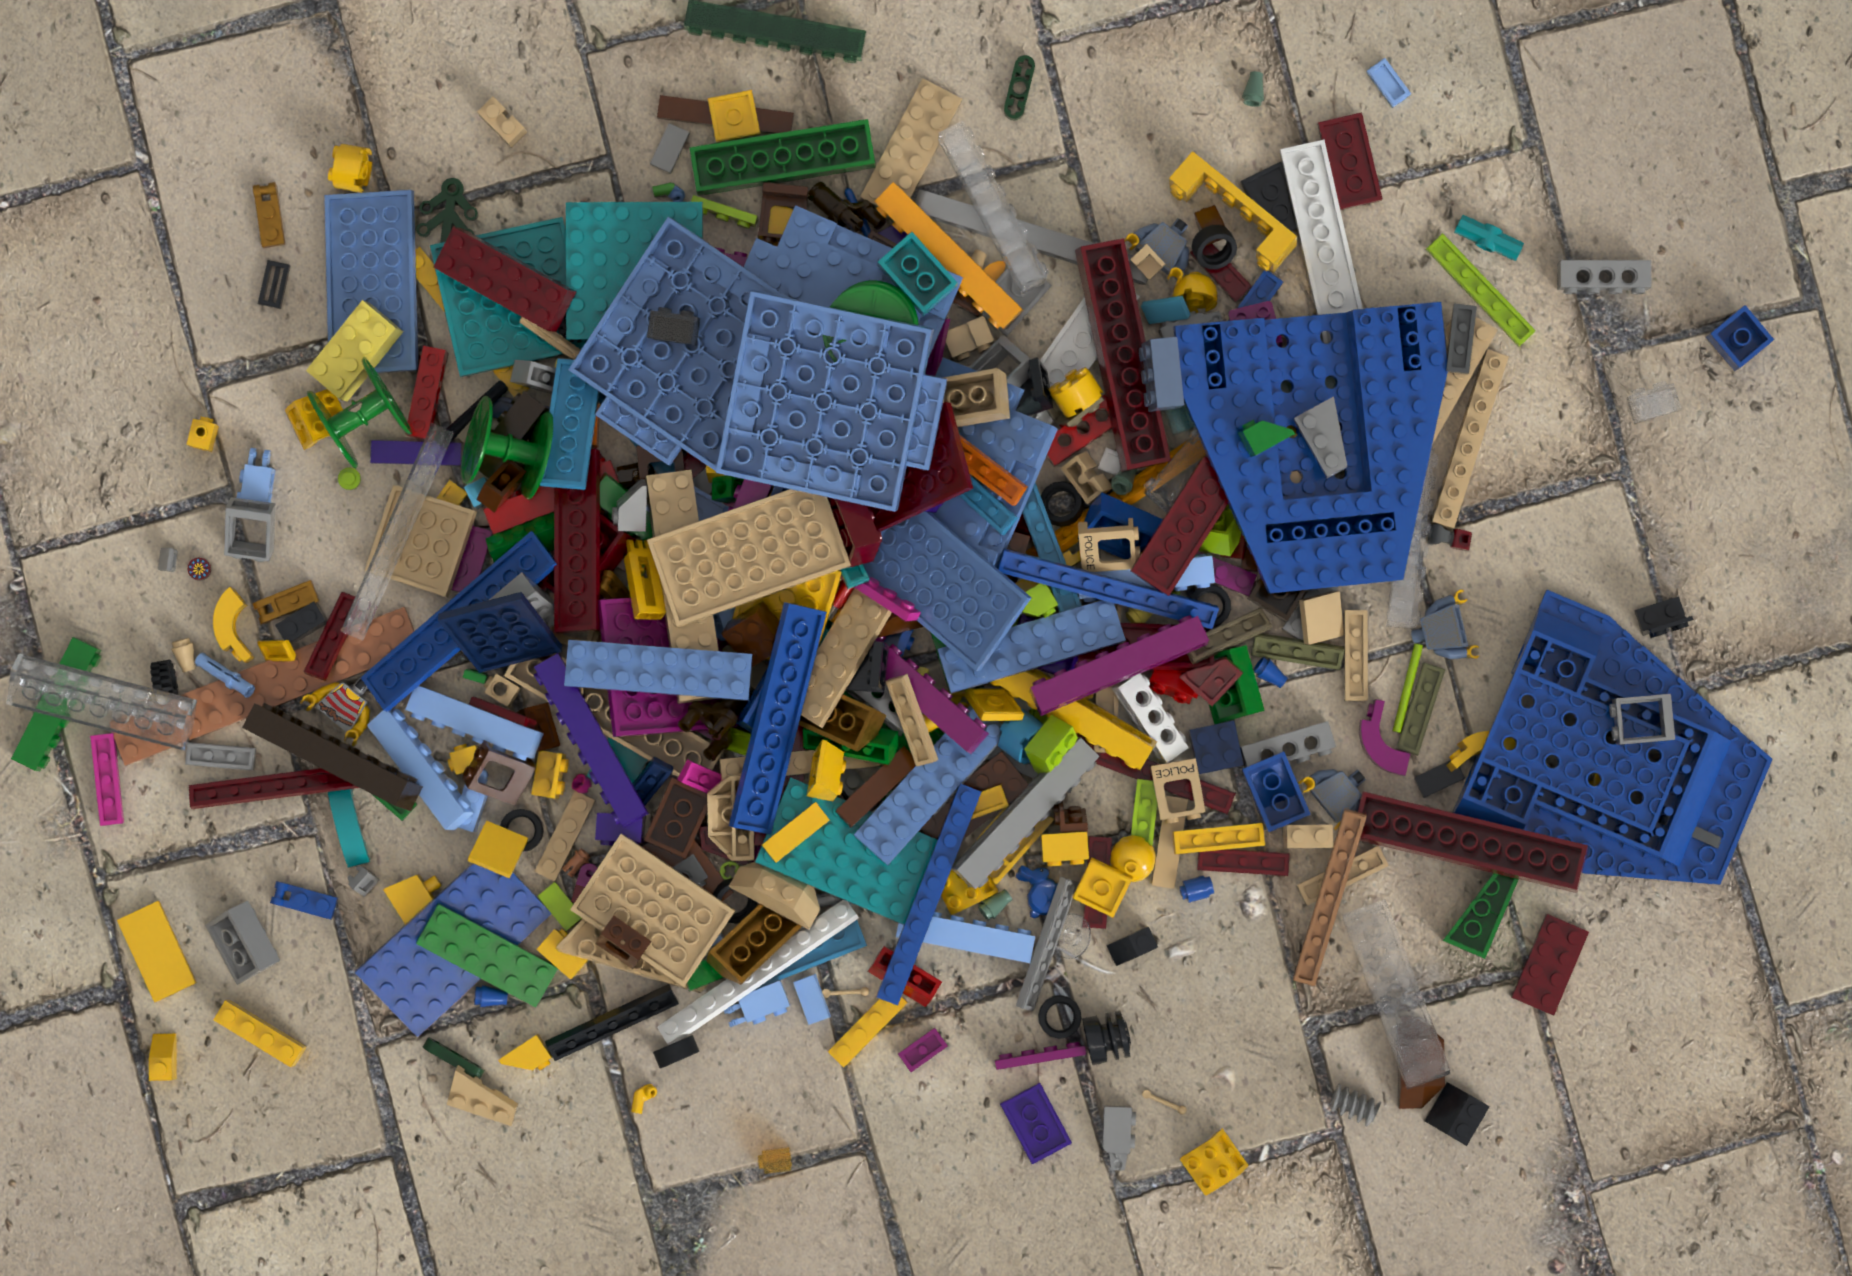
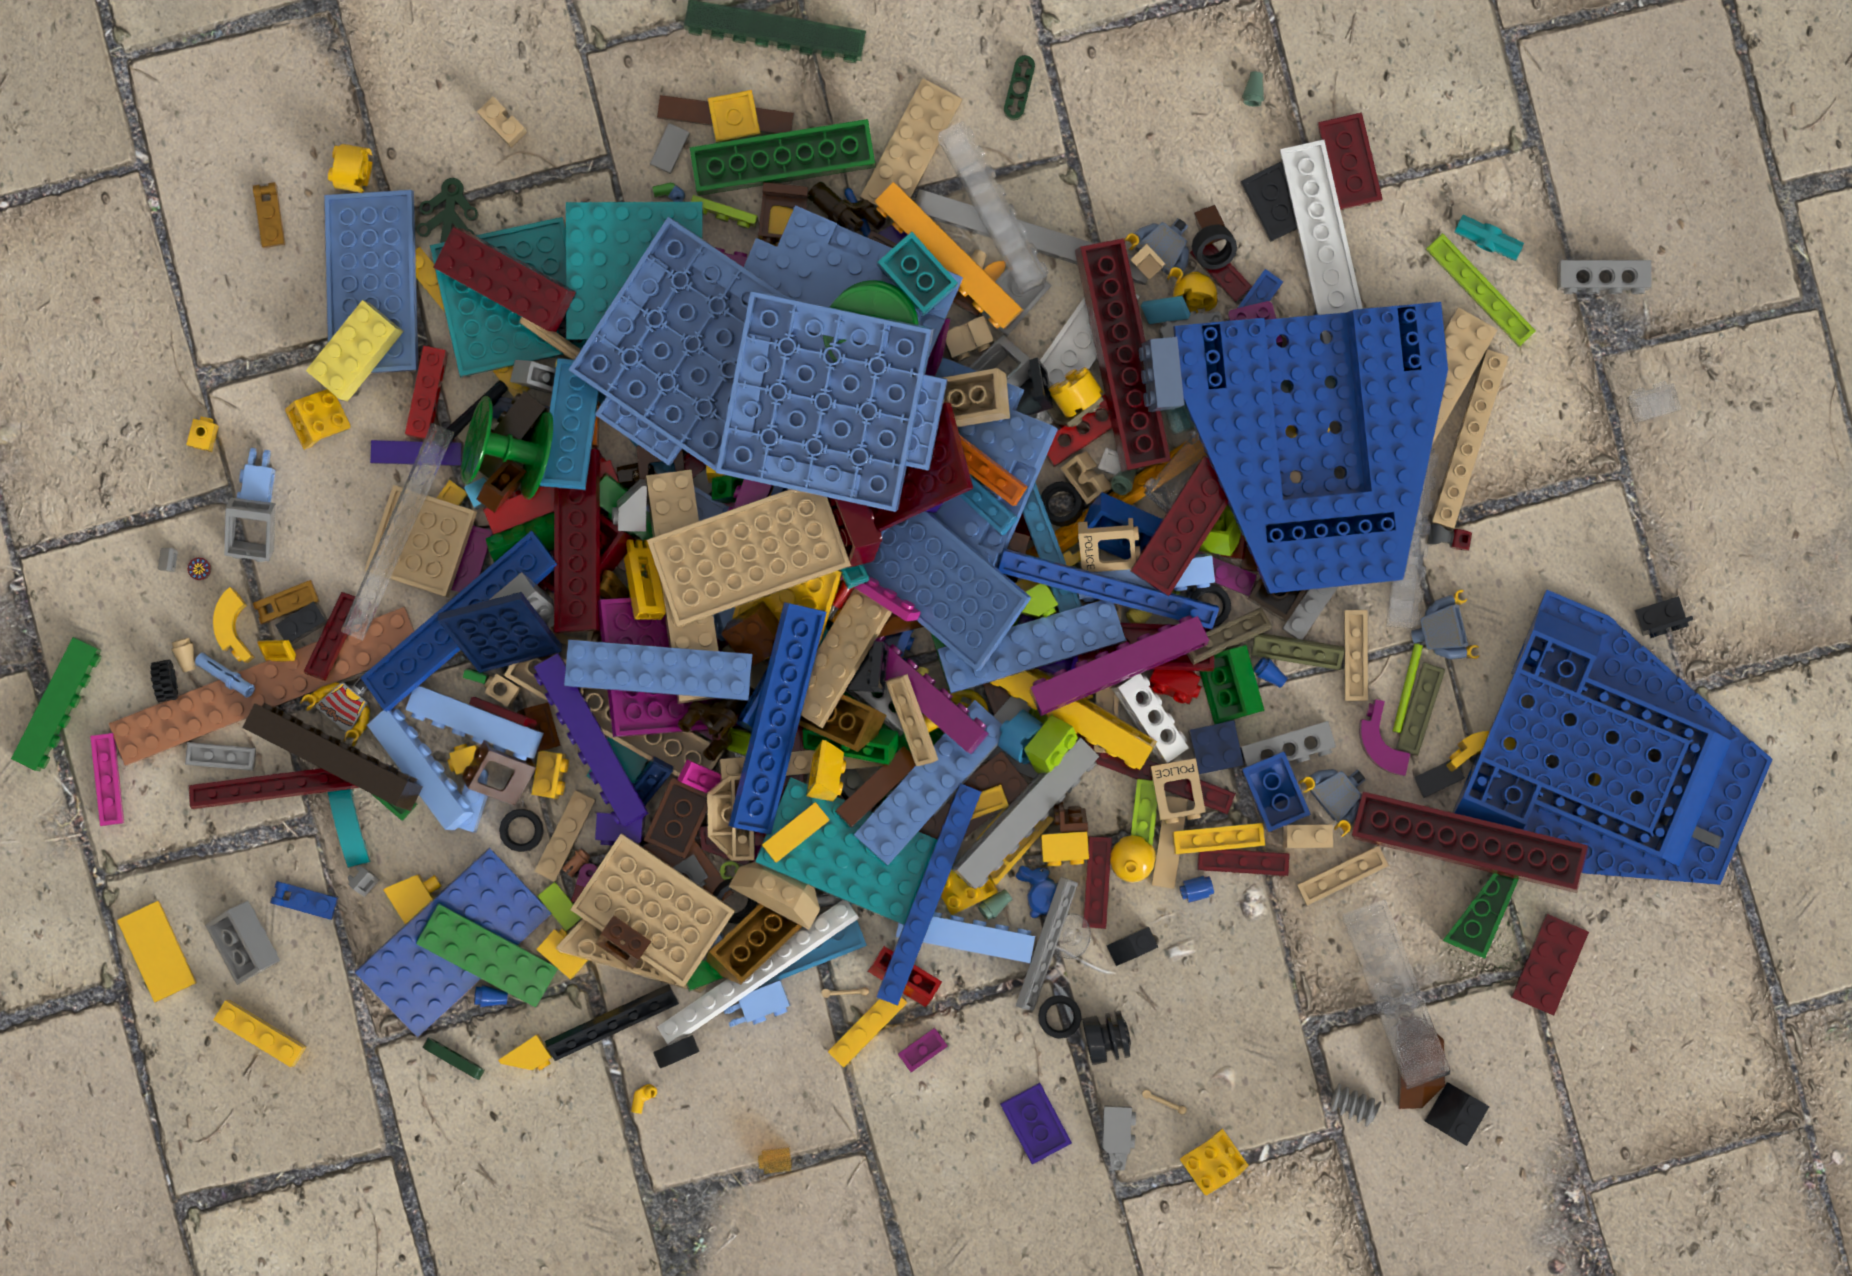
(101, 702): clear brick -> none
(163, 1057): yellow slope -> none
(270, 303): black tile -> none
(347, 421): green piece -> none
(349, 478): lime plate -> none
(476, 1098): tan wing -> none
(497, 849): yellow tile -> none
(577, 781): dark pink hinge -> none
(673, 327): clear smoke brick -> none
(812, 999): light blue tile -> none
(994, 705): yellow tile -> none
(1030, 1057): magenta plate -> none
(1102, 887): yellow tile -> none
(1212, 679): dark red wing -> none
(1262, 435): green slope -> none
(1278, 240): yellow plate -> none
(1321, 617): tan tile -> none
(1323, 436): light grey wing -> none
(1329, 897): medium nougat tile -> none
(1388, 82): light blue tile -> none
(1461, 338): dark grey plate -> none
(1666, 719): light grey window -> none
(1740, 338): blue brick -> none

